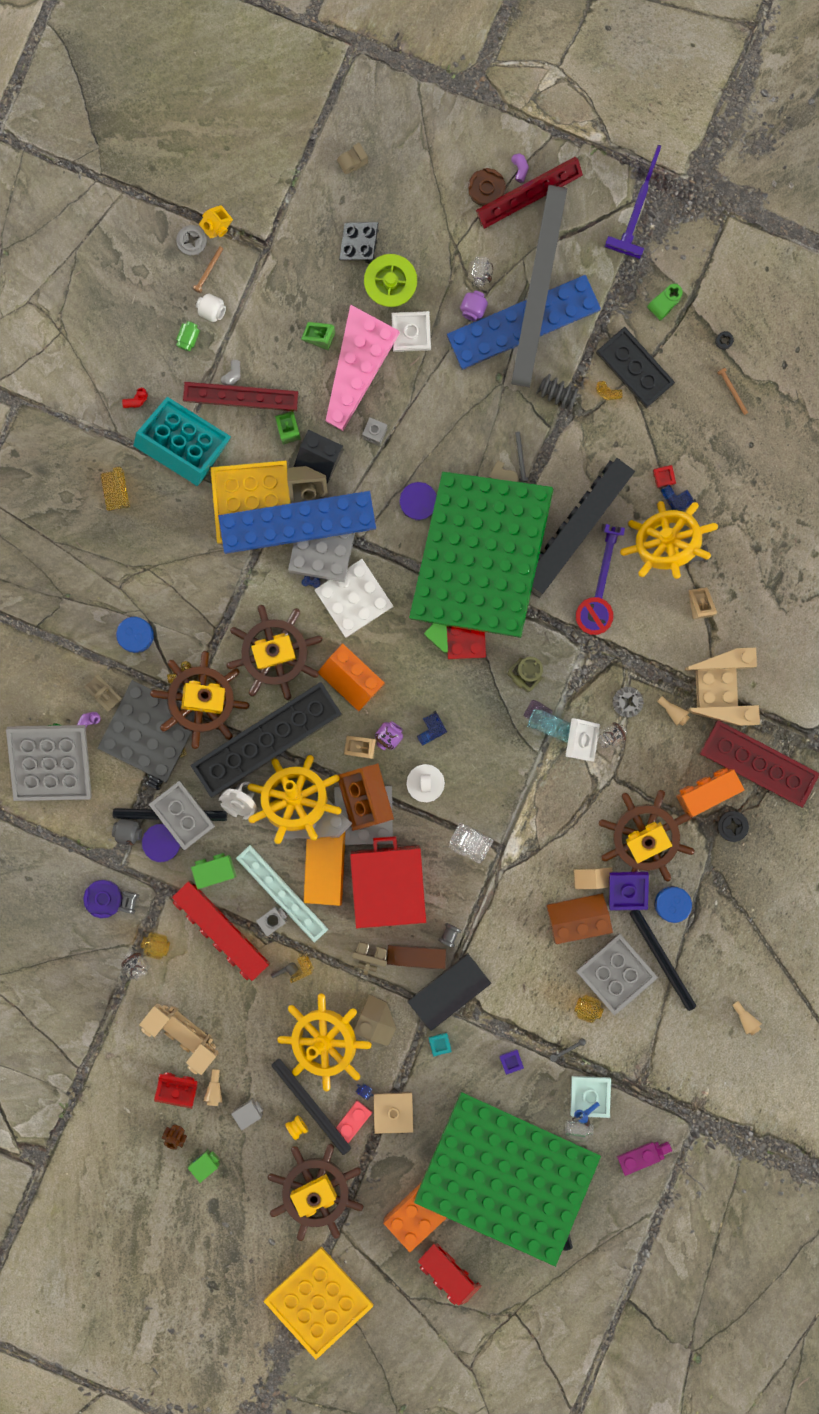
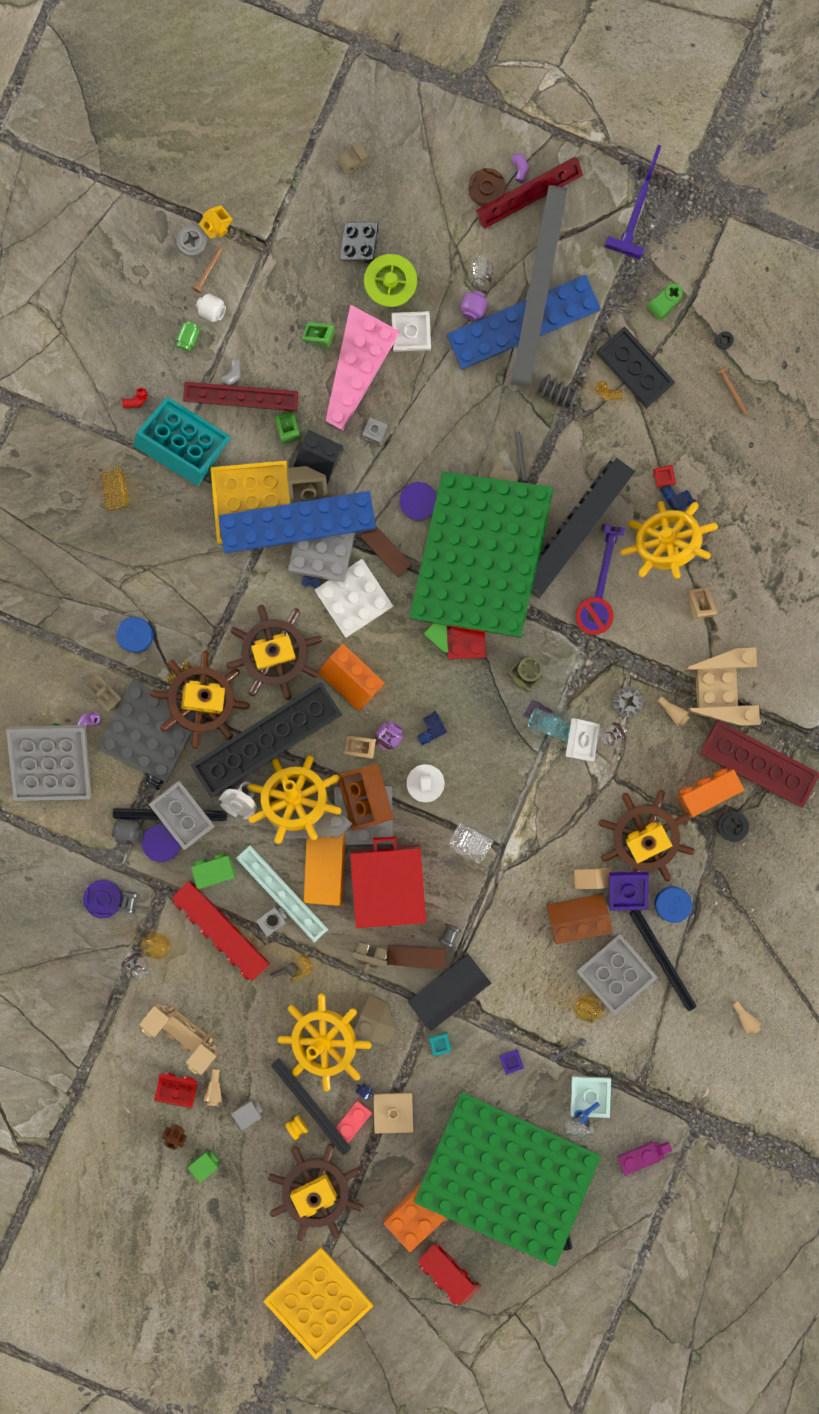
(386, 551): none -> reddish brown tile

